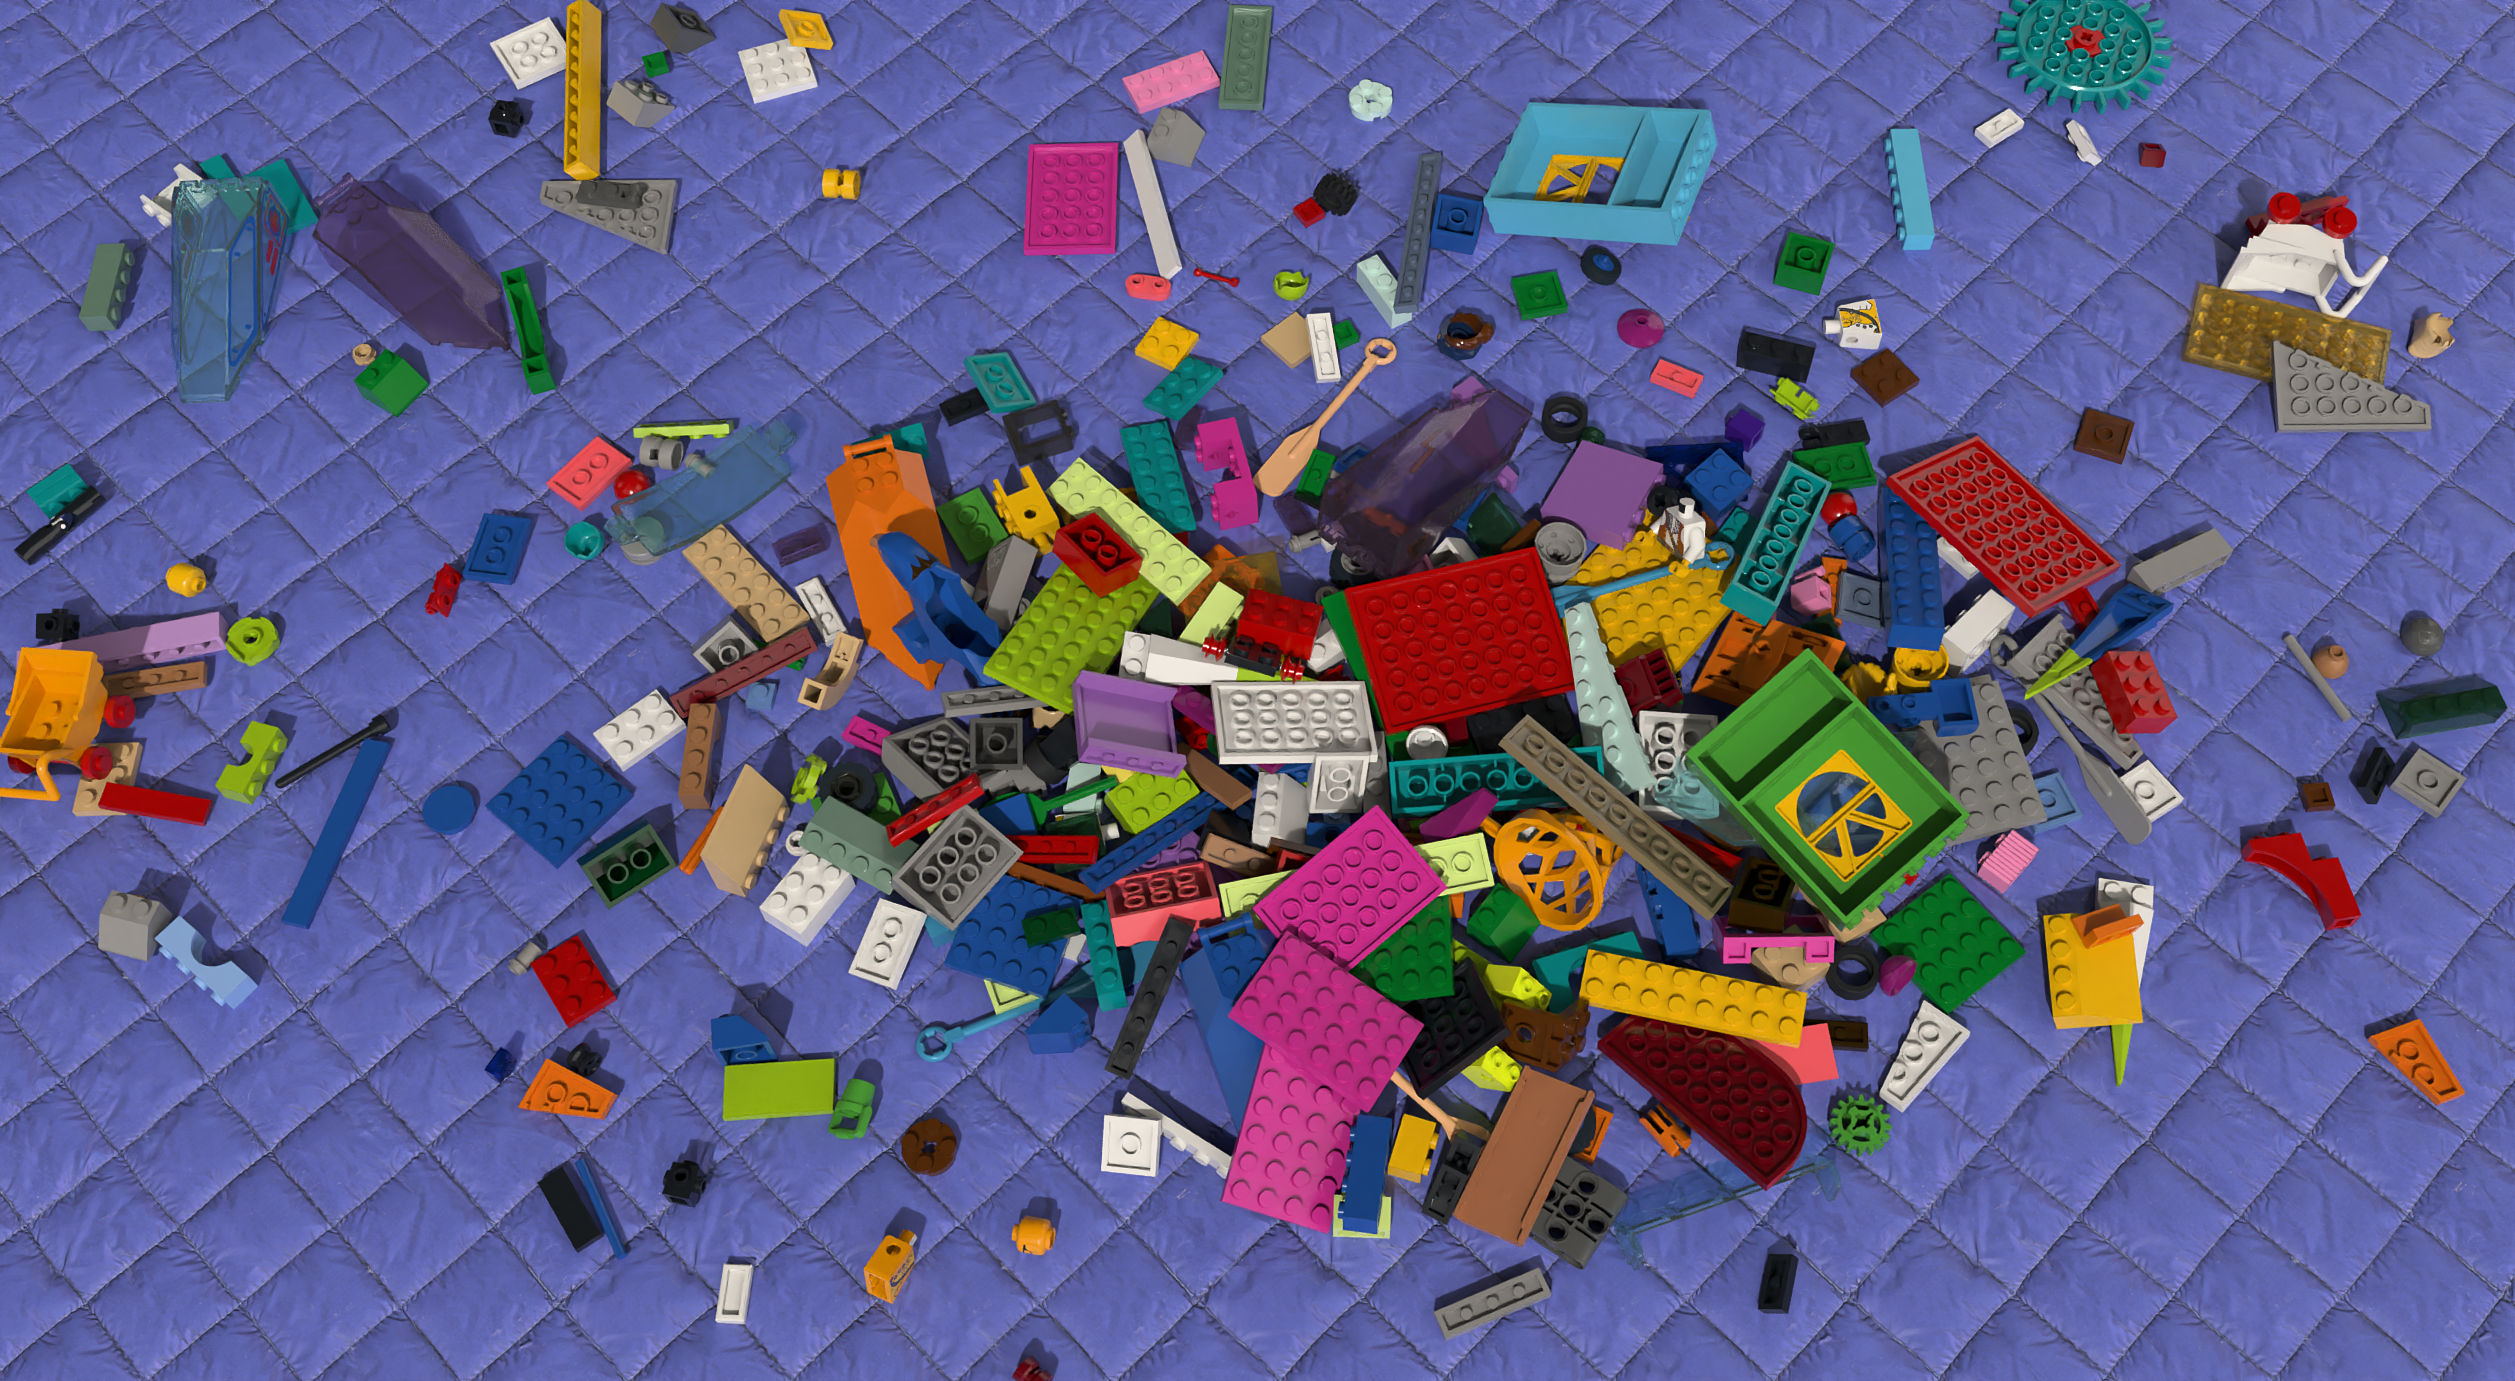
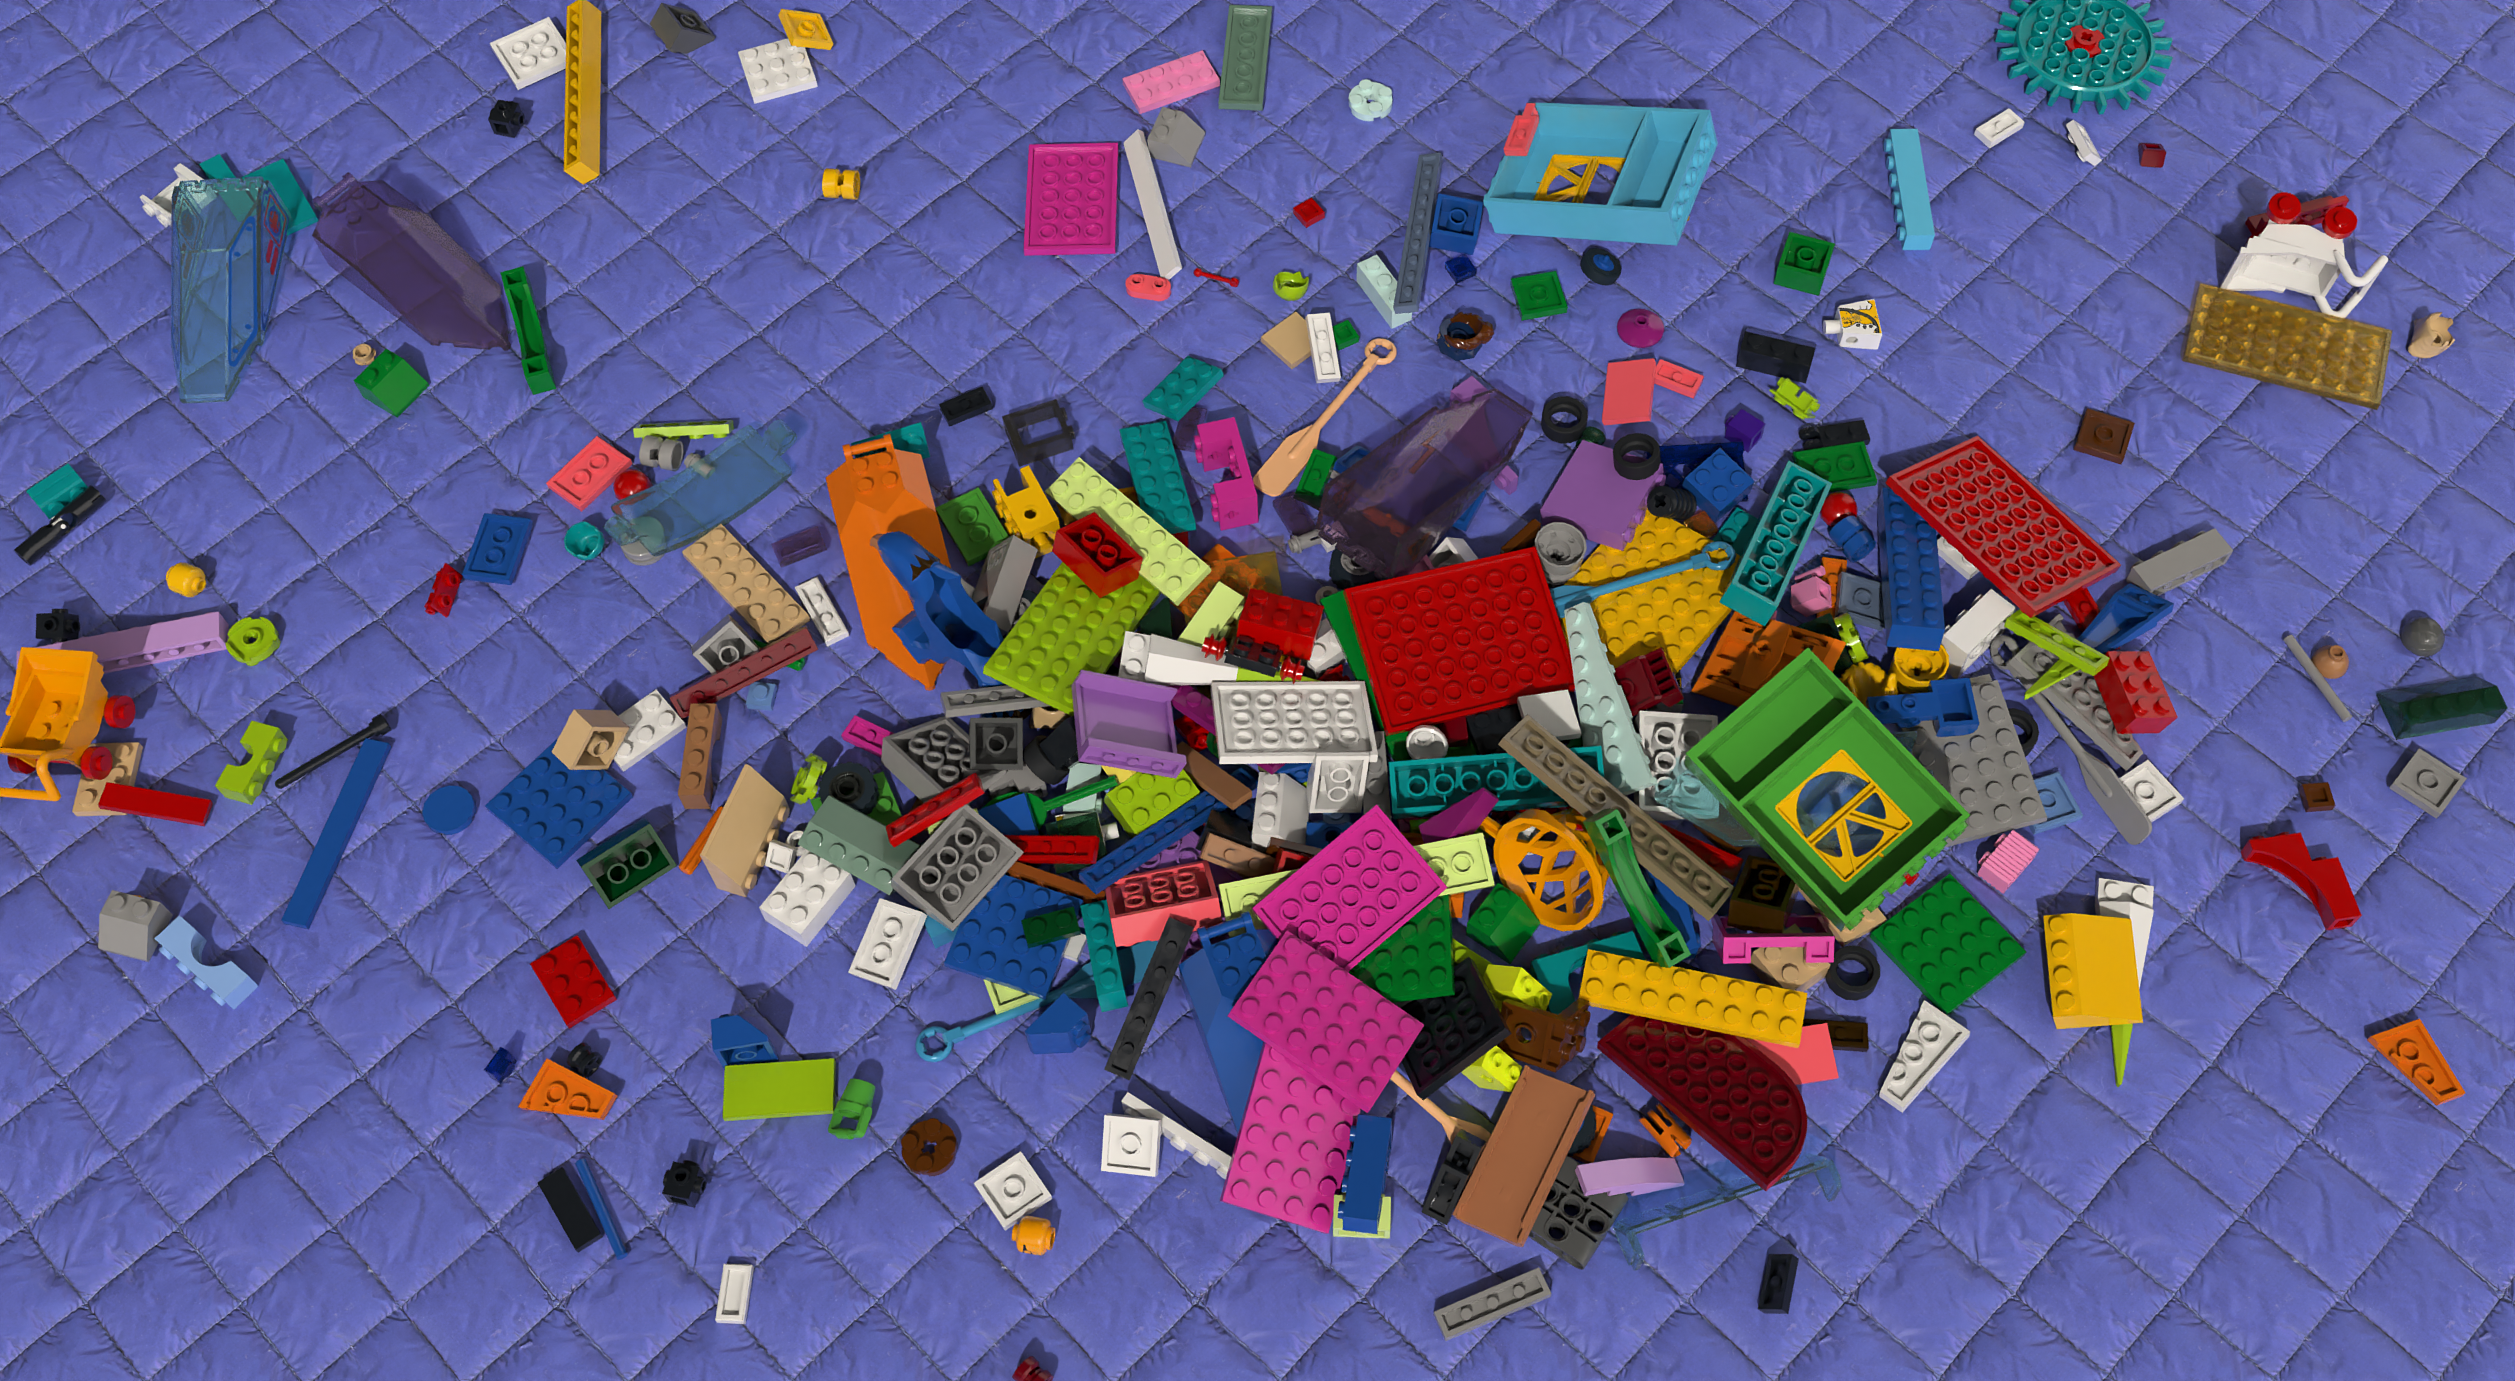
(107, 287): sand green brick -> none
(157, 680): medium nougat plate -> none
(524, 958): light grey pin -> none
(590, 739): none -> tan brick
(609, 194): dark grey plate -> none
(639, 103): light grey slope -> none
(646, 225): light grey wing -> none
(655, 64): green plate -> none
(780, 856): none -> white tile
(835, 678): tan arch -> none
(890, 1266): light orange torso -> none
(999, 382): teal plate -> none
(1012, 1190): none -> white plate
(1166, 344): yellow plate -> none
(1335, 194): black tyre -> none
(1412, 1147): yellow brick -> none
(1460, 268): none -> clear blue plate
(1491, 526): clear green slope -> none
(1522, 132): none -> coral hinge
(1553, 712): none -> white tile
(1617, 854): none -> green arch
(1629, 391): none -> coral tile
(1629, 1175): none -> lavender slope
(1633, 442): none -> black tyre
(1680, 533): torso -> none
(1851, 636): none -> lime plate
(1855, 1114): bright green gear -> none
(1885, 377): reddish brown plate -> none
(1894, 974): magenta piece -> none
(2057, 642): none -> lime plate
(2105, 925): orange panel -> none
(2323, 399): light grey wing -> none
(2375, 775): black plate -> none

